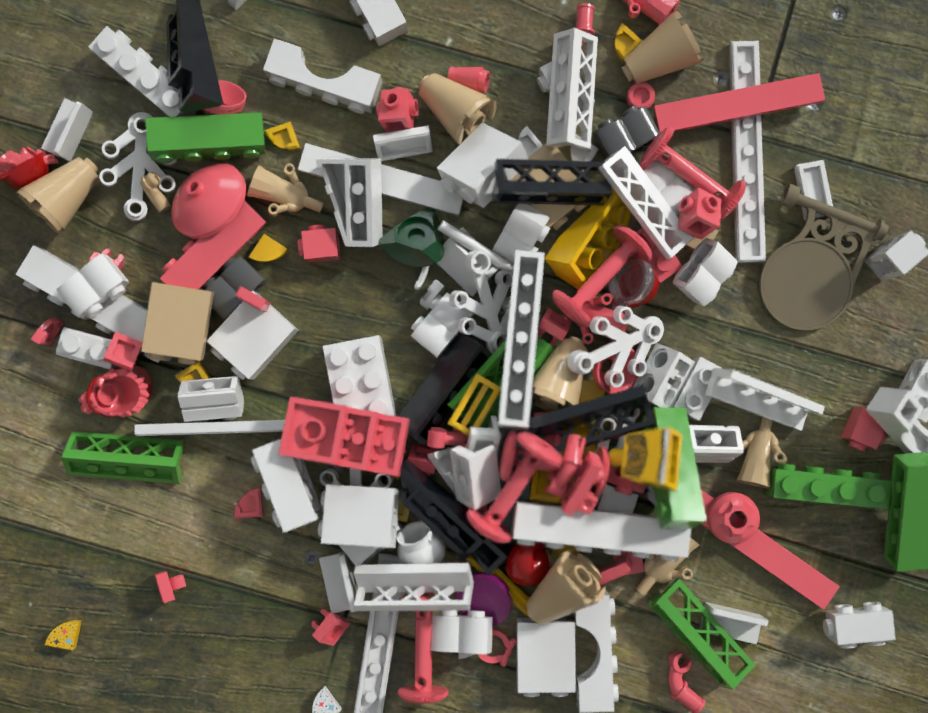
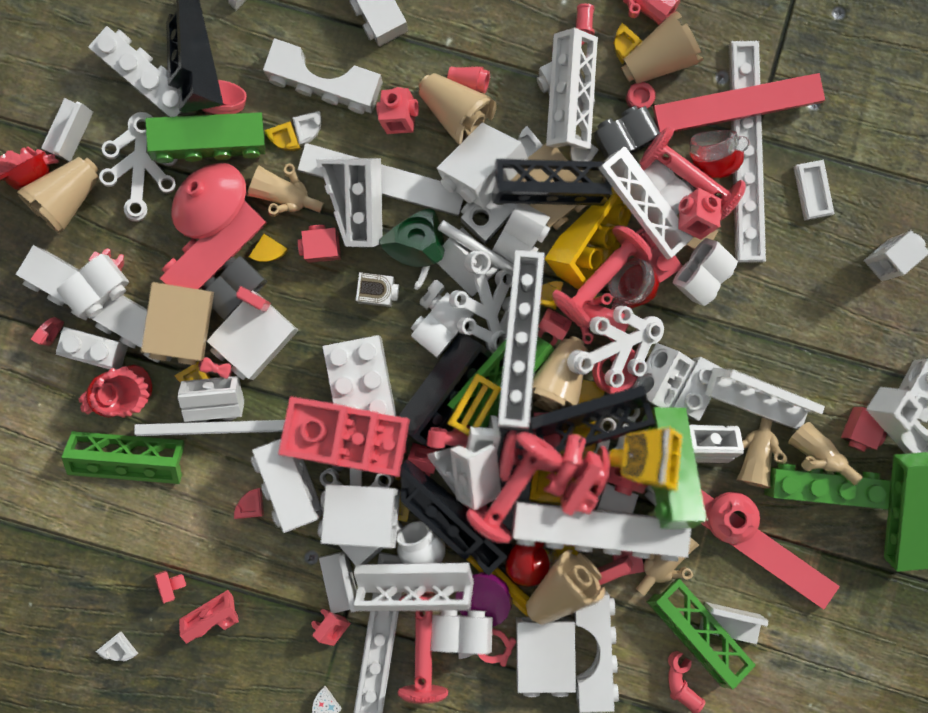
(65, 635): yellow tile -> none
(117, 649): none -> white tile
(123, 351): coral tile -> none
(150, 186): tan arm -> none
(207, 365): none -> coral piece
(216, 611): none -> coral hinge
(307, 127): none -> white tile
(376, 290): none -> brick
(403, 143): white tile -> none
(497, 216): none -> white brick
(547, 290): none -> yellow tile
(718, 152): none -> clear piece
(808, 279): dark tan piece -> none
(821, 453): none -> tan piece
(863, 624): white brick -> none

